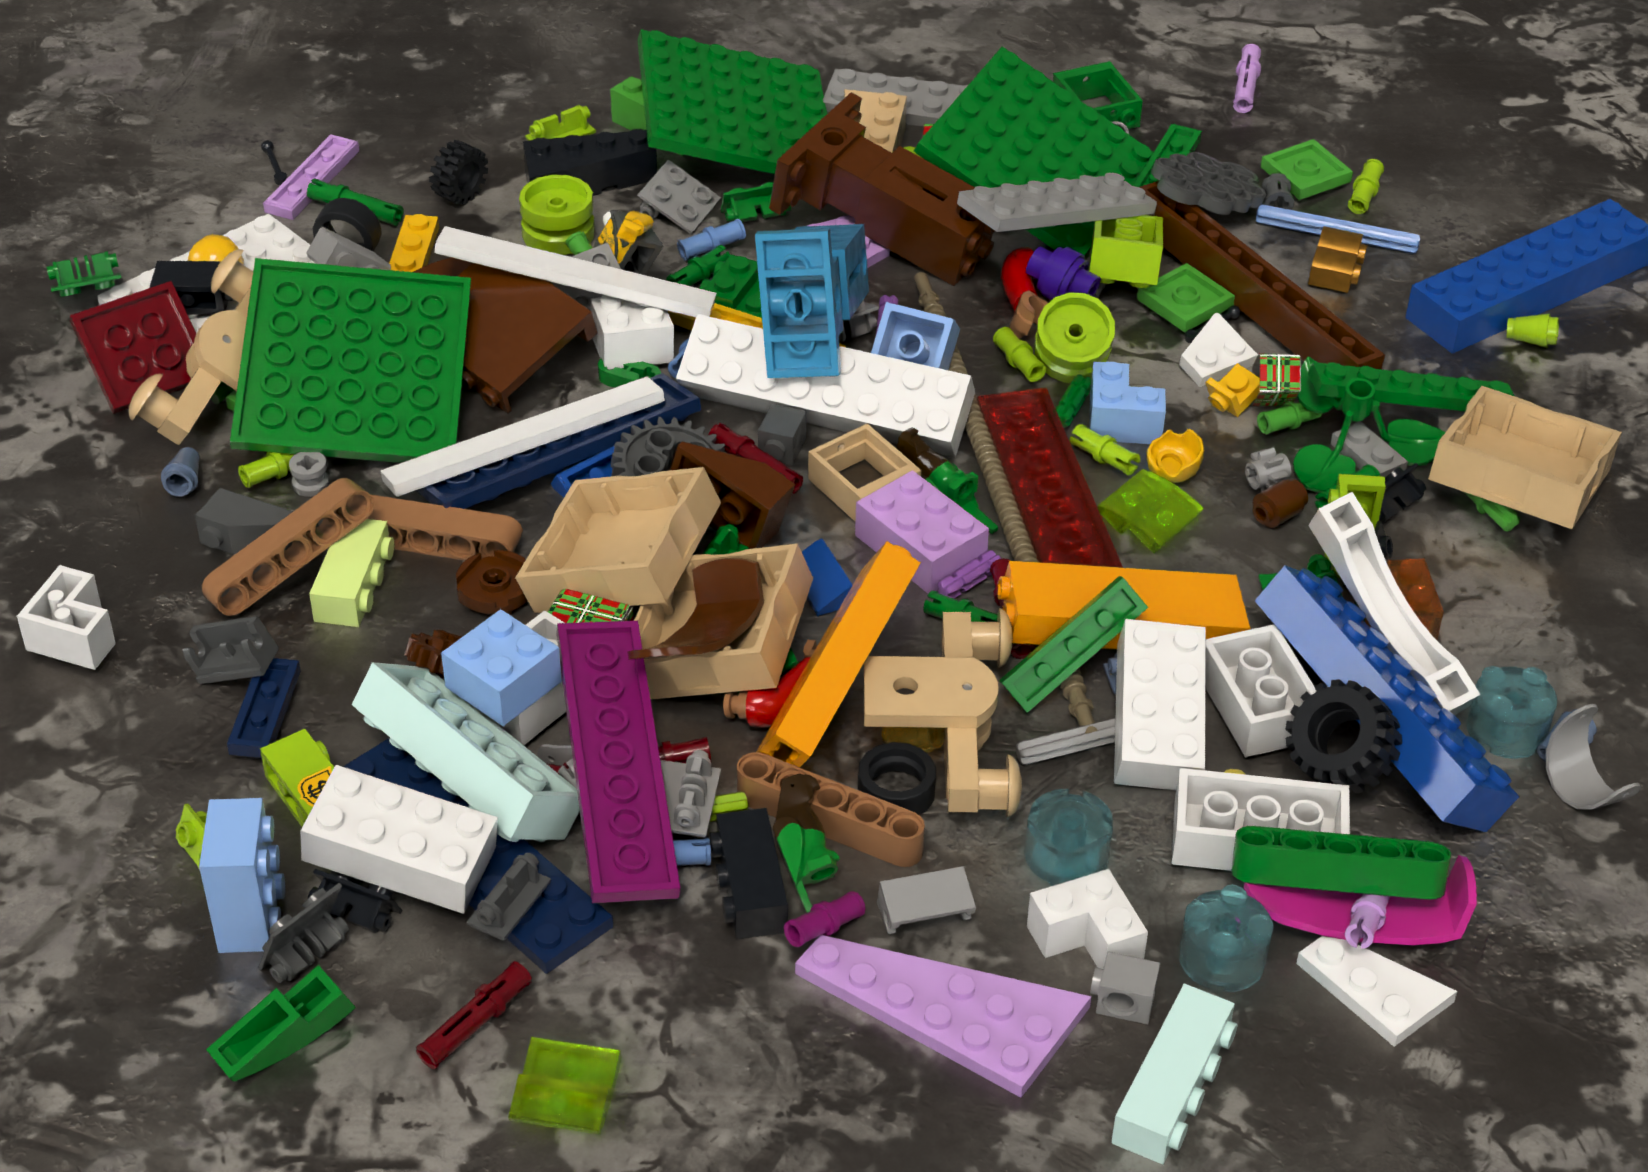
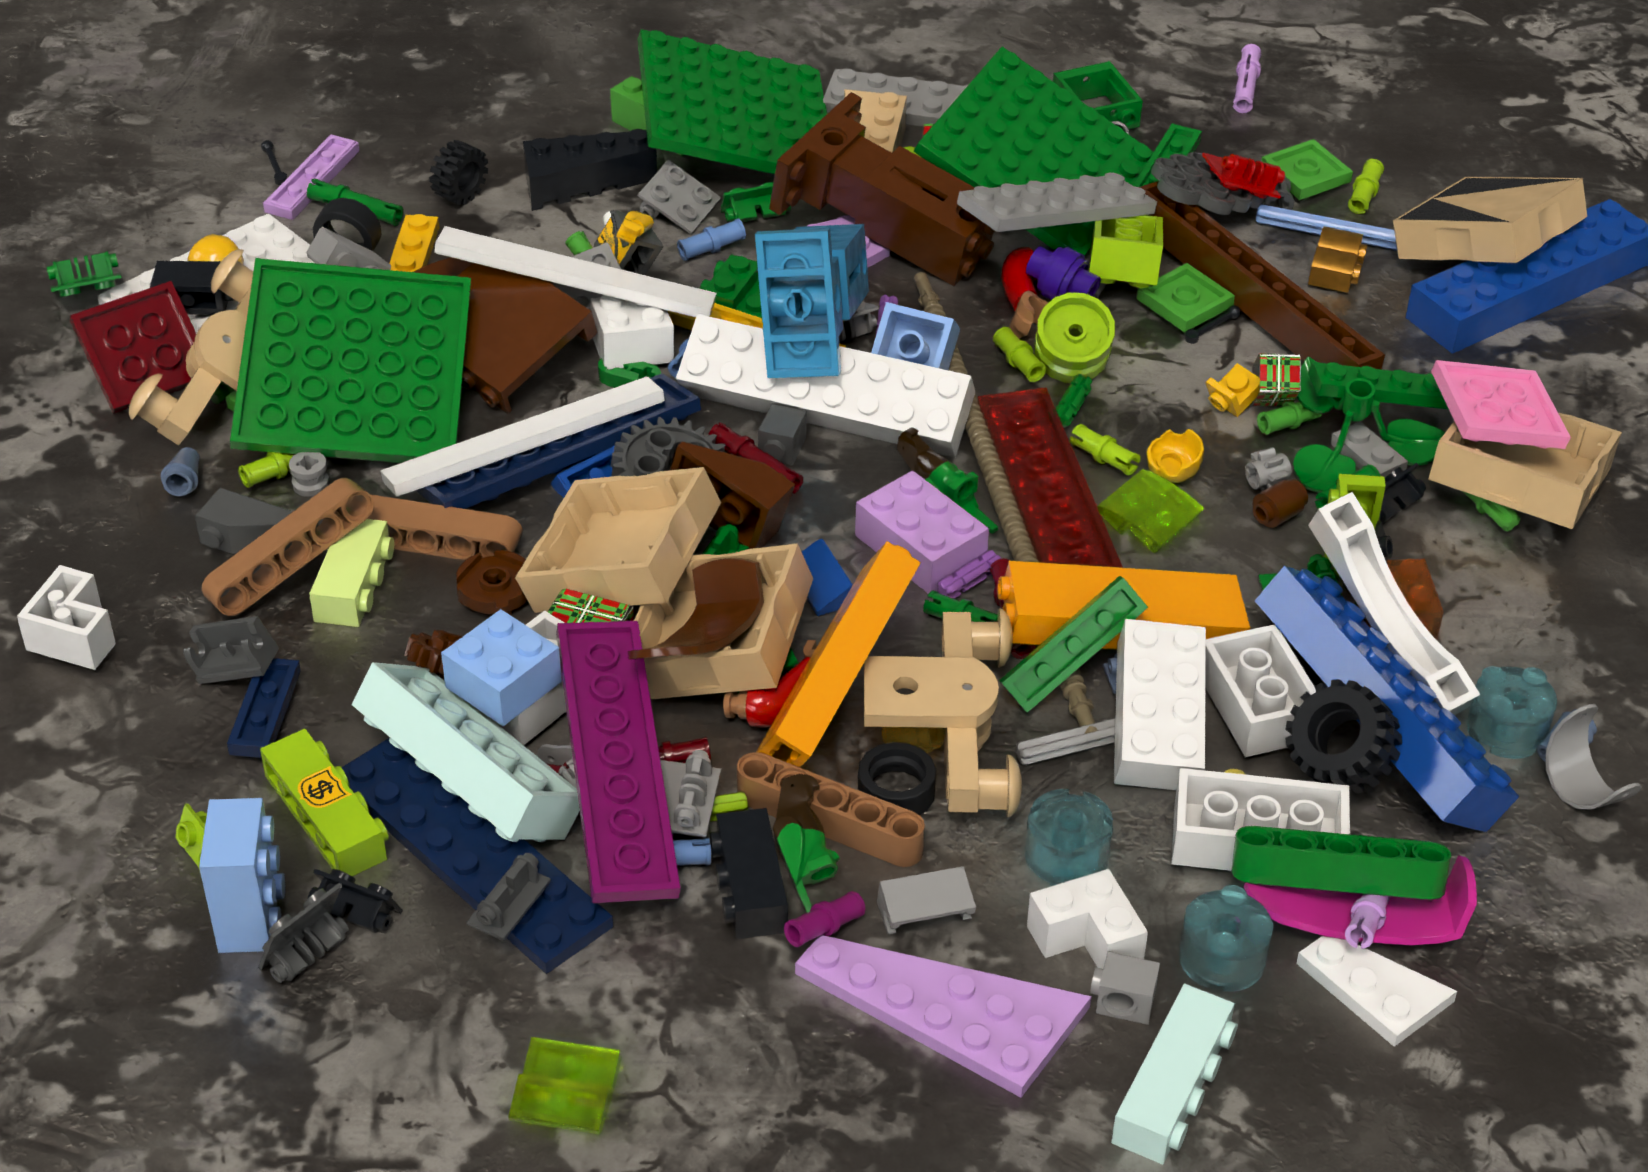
(281, 1025): green slope -> none
(399, 838): white brick -> none
(488, 1002): dark red pin -> none
(554, 210): lime wheel -> none
(572, 123): lime hinge -> none
(699, 267): green pin -> none
(854, 446): tan window -> none
(1124, 410): light blue brick -> none
(1216, 352): white wing -> none
(1246, 174): none -> red hinge
(1490, 219): none -> tan tile
(1500, 405): none -> bright pink plate
(1534, 329): lime cone -> none

